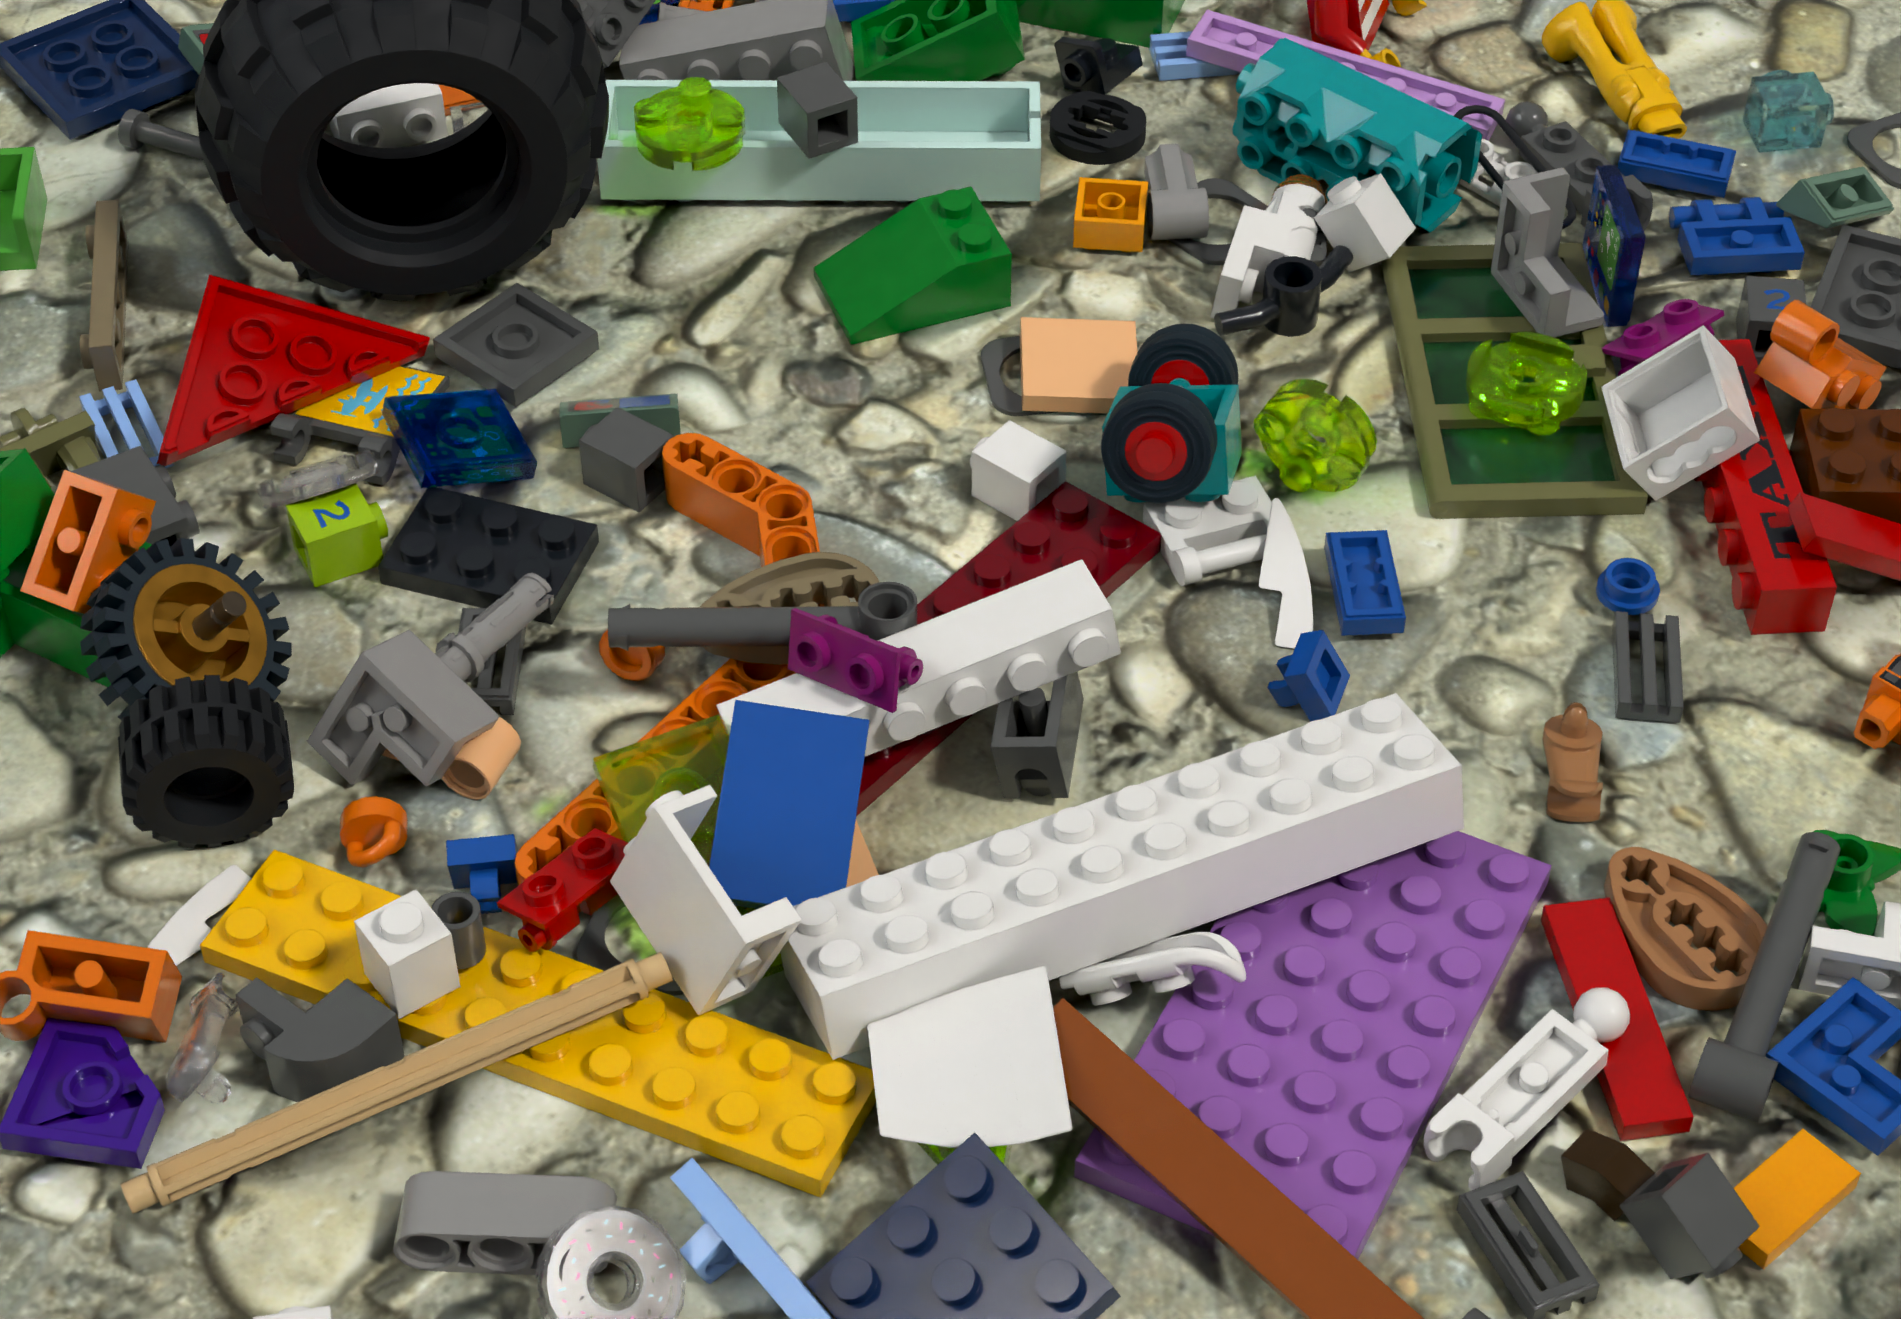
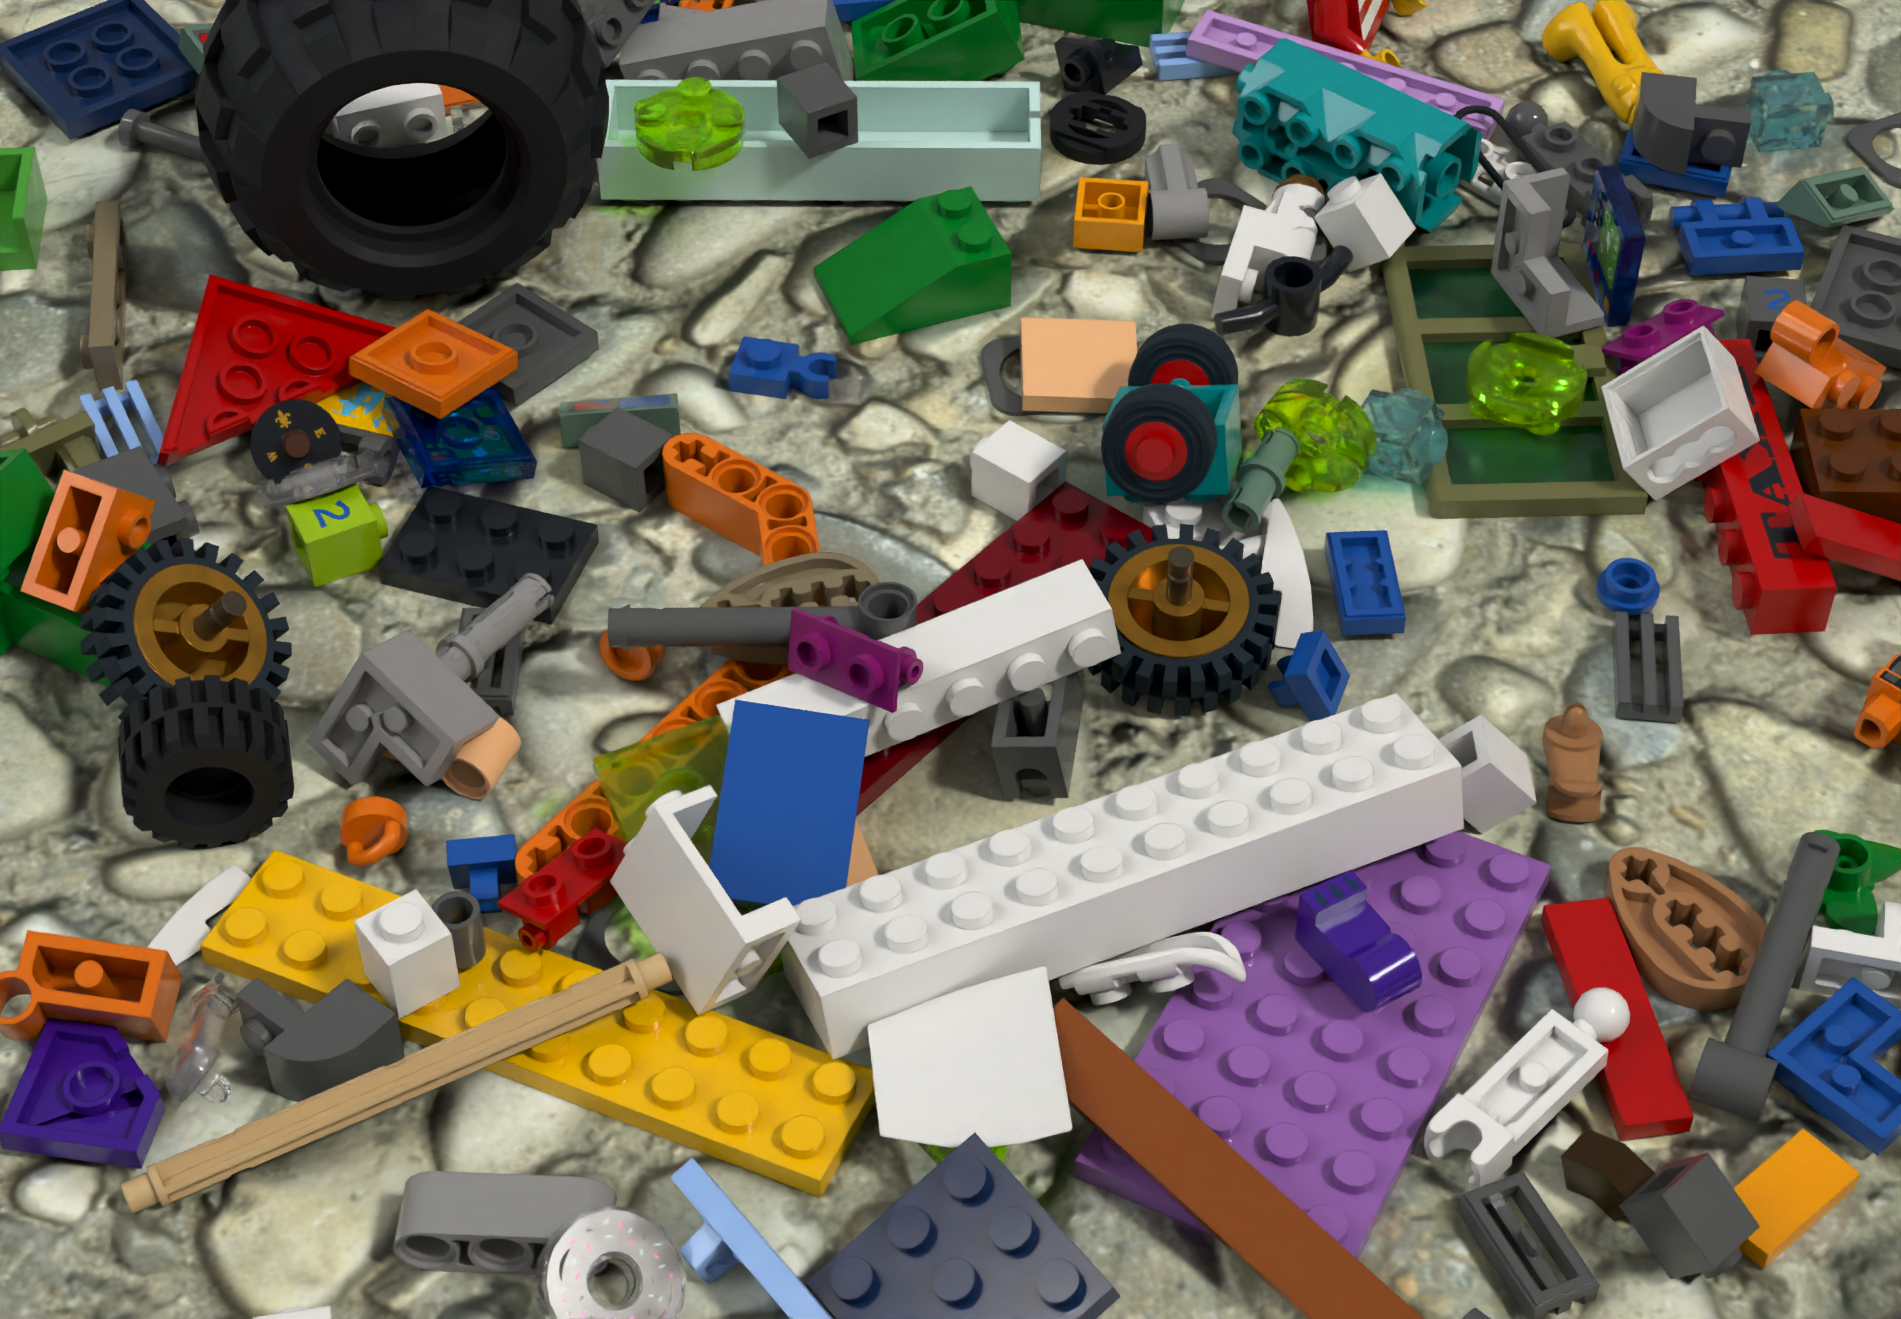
(293, 437): none -> piece
(433, 363): none -> orange tile
(774, 367): none -> blue plate
(1185, 619): none -> wheel
(1260, 480): none -> sand green pin
(1355, 943): none -> dark purple leg
(1406, 434): none -> clear light blue brick
(1493, 773): none -> white brick
(1676, 130): none -> dark grey brick

